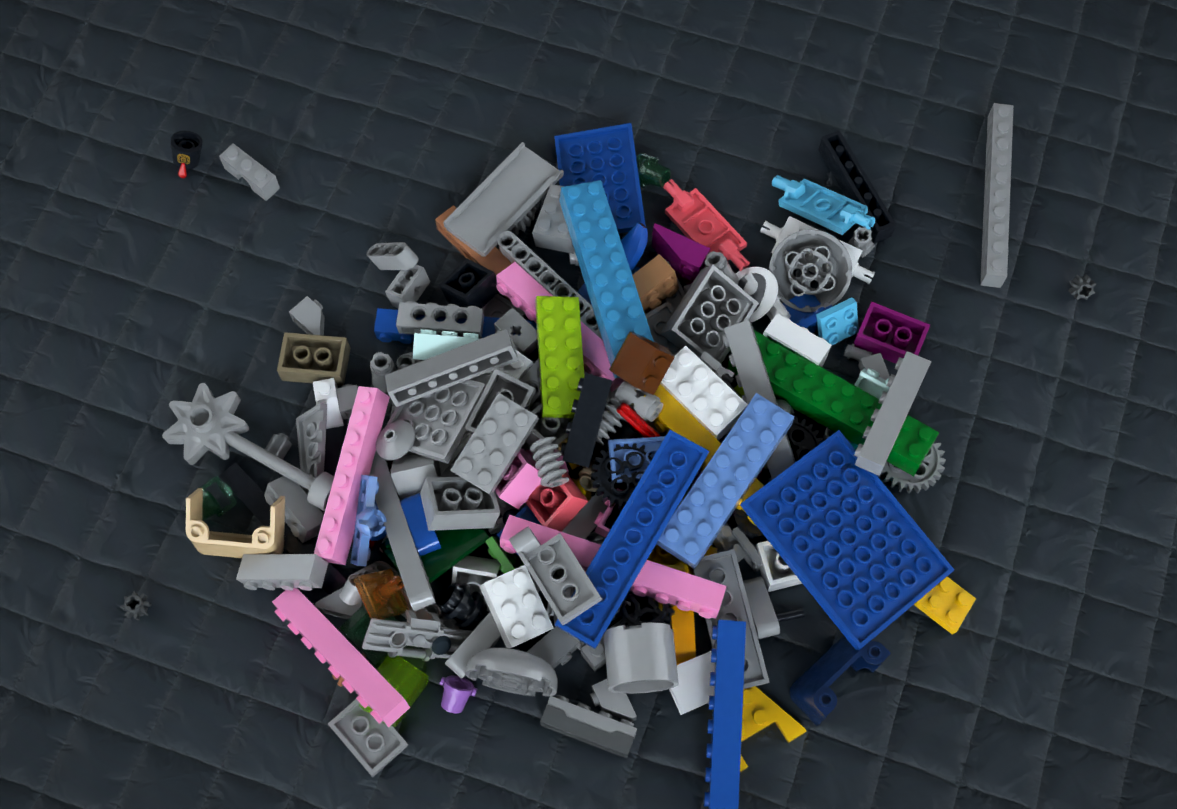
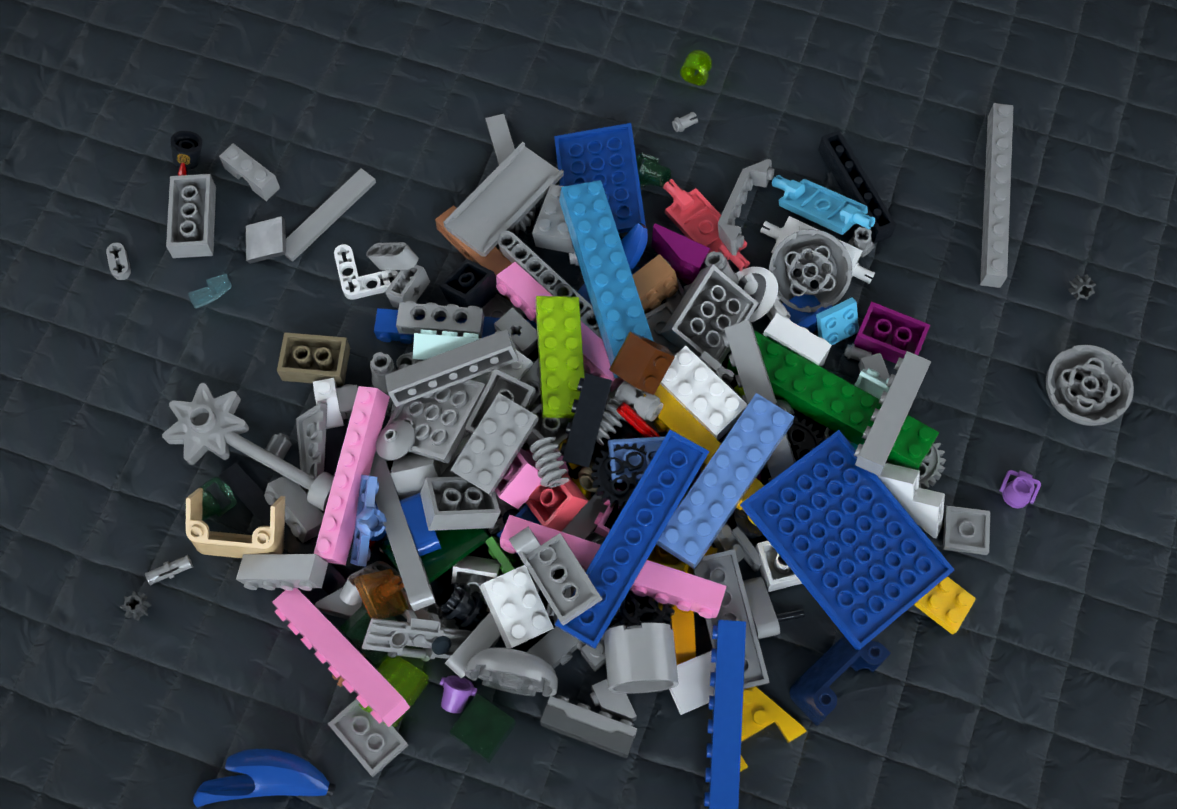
(123, 260): none -> light grey beam
(168, 570): none -> light grey pin
(191, 216): none -> light grey brick
(216, 288): none -> clear light blue slope
(265, 240): none -> flat silver tile
(266, 774): none -> blue piece
(309, 316): light grey slope -> none
(328, 213): none -> light grey tile
(359, 283): none -> white beam
(483, 728): none -> clear green brick
(500, 137): none -> light grey tile
(680, 124): none -> light grey pin
(698, 61): none -> clear neon green helmet
(756, 175): none -> light grey slope
(923, 505): none -> white slope
(966, 530): none -> light grey plate
(1020, 490): none -> medium lavender piece
(1096, 368): none -> light grey brick

